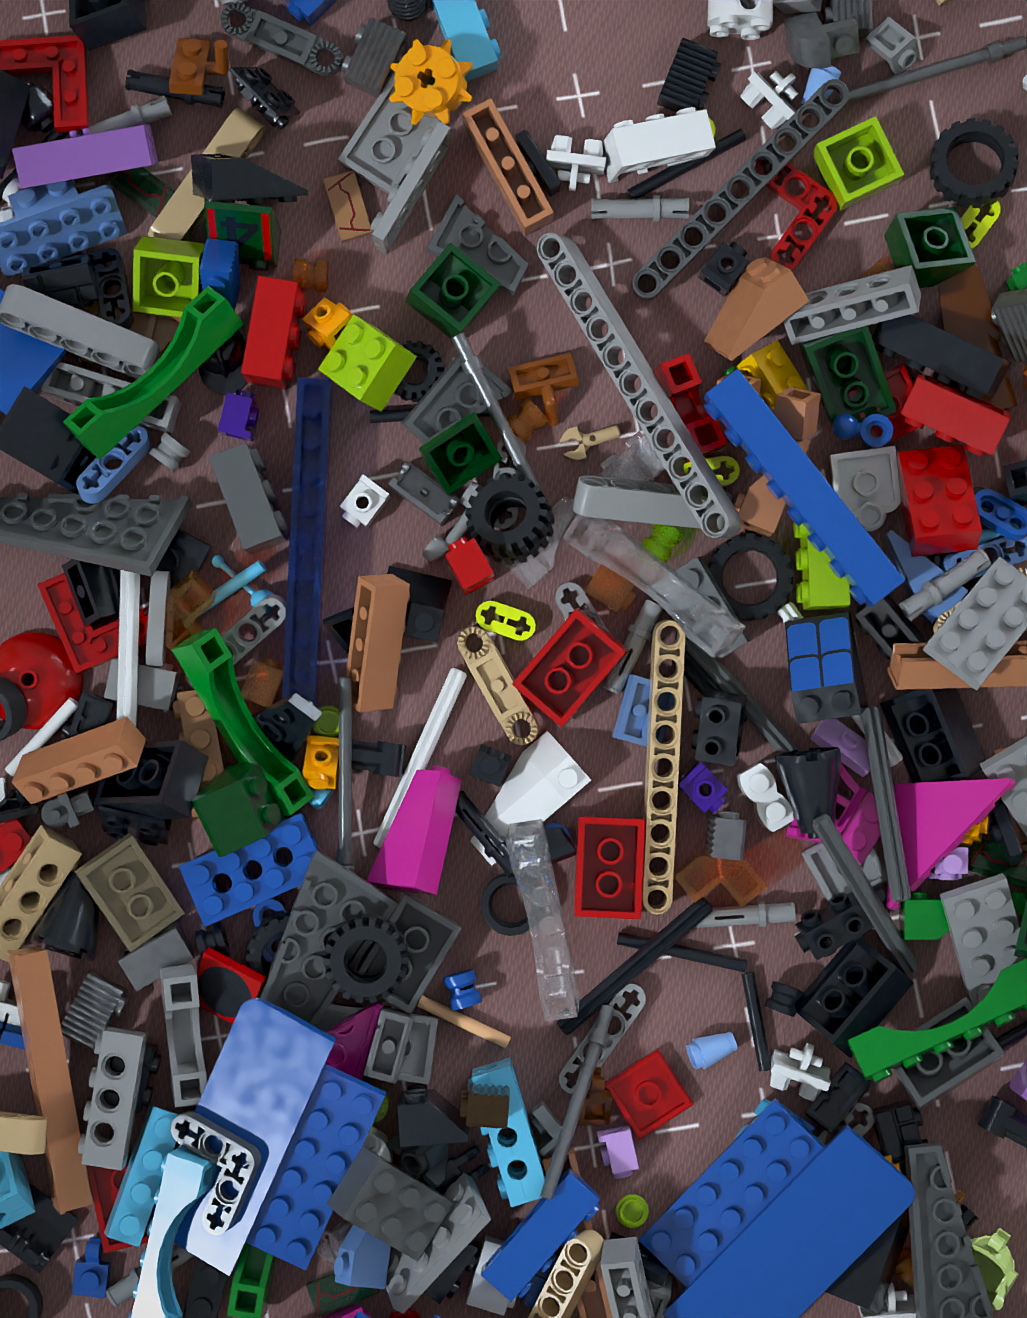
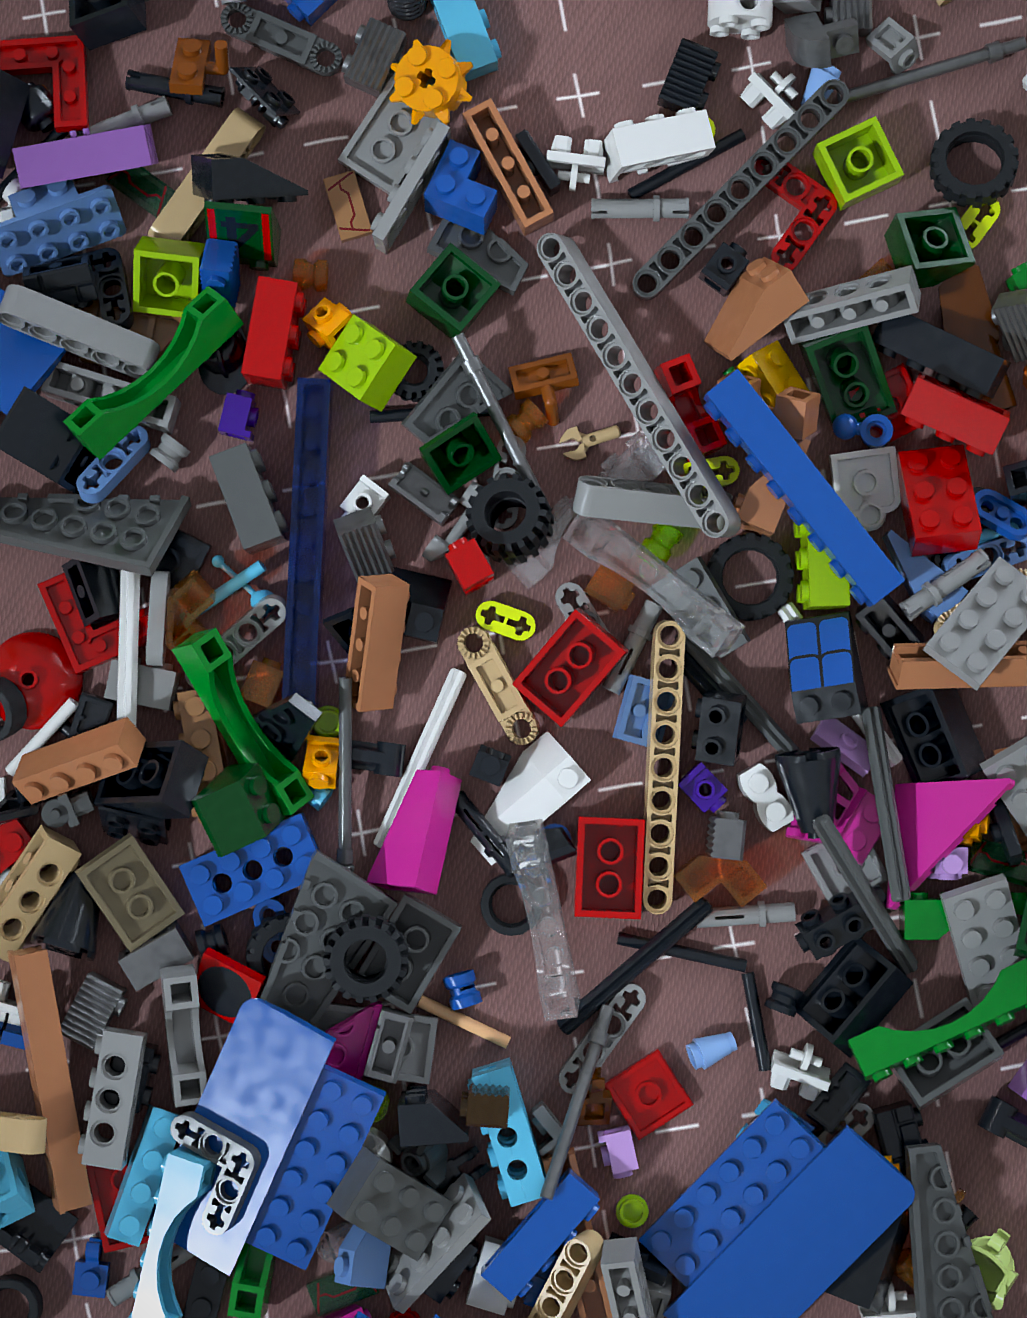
(363, 543): none -> flat silver brick
(454, 192): none -> blue brick

